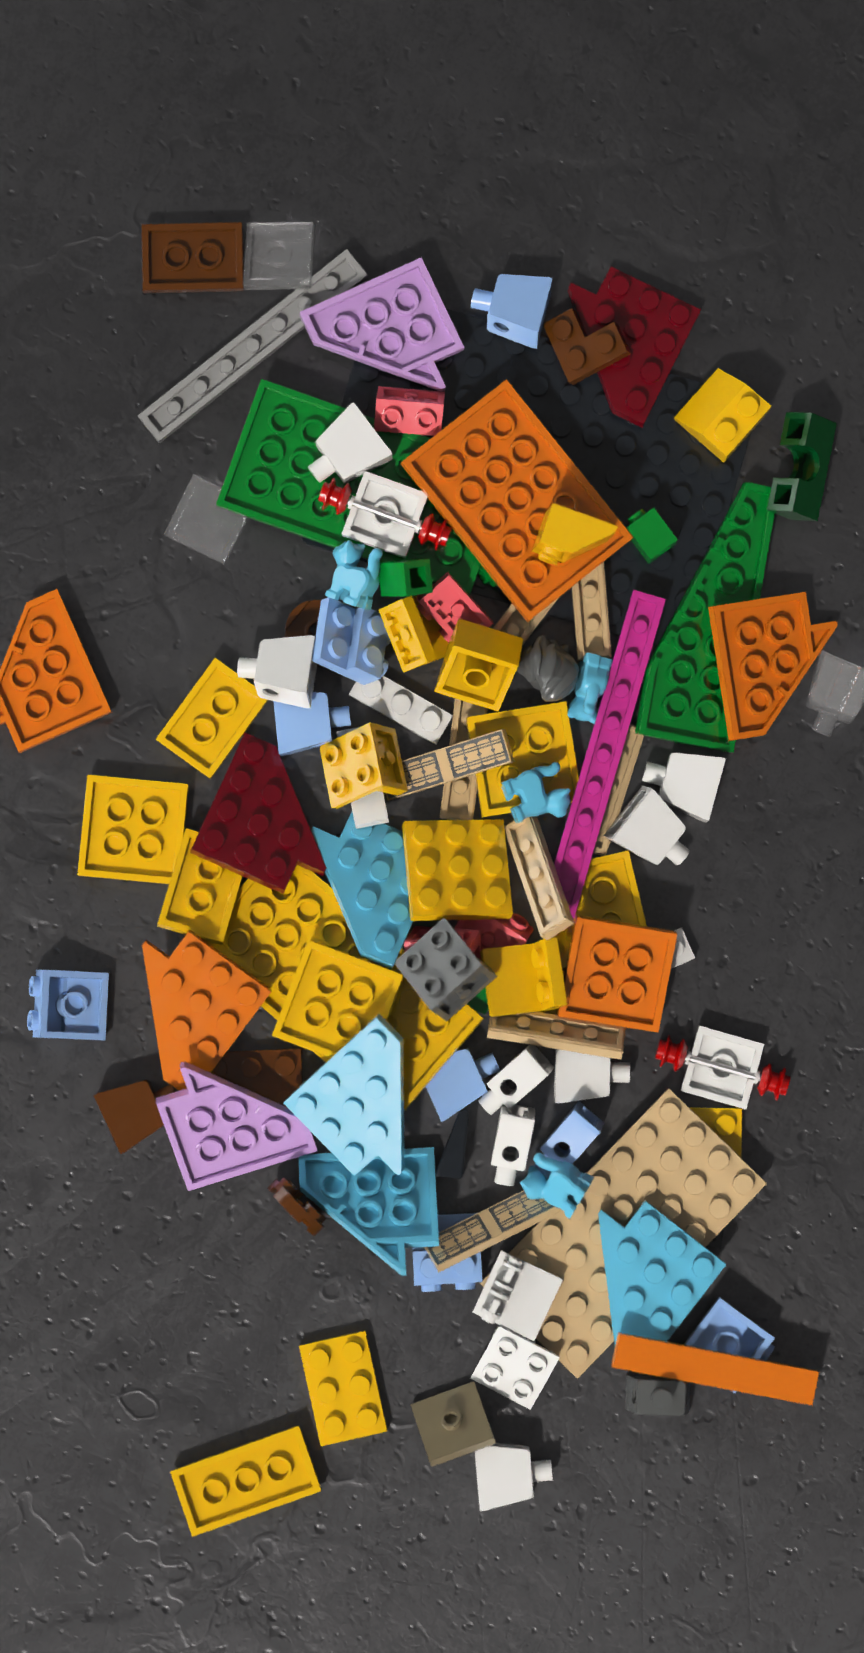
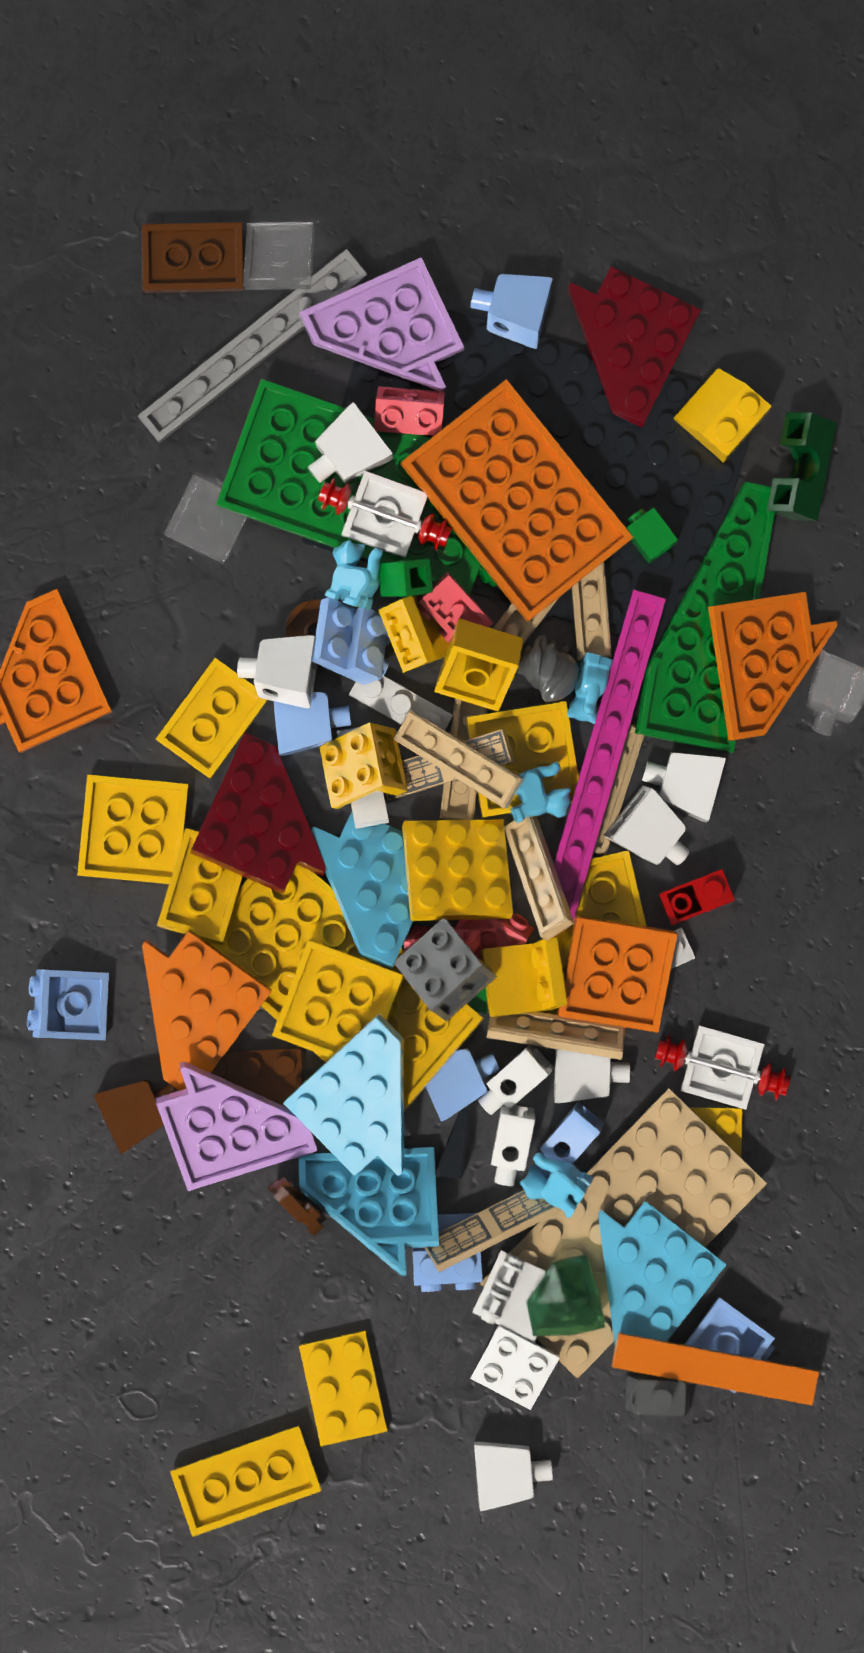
(453, 1424): dark tan plate -> none
(458, 759): none -> tan tile
(566, 1300): none -> clear green slope
(569, 534): yellow slope -> none
(584, 354): reddish brown plate -> none
(696, 897): none -> red slope

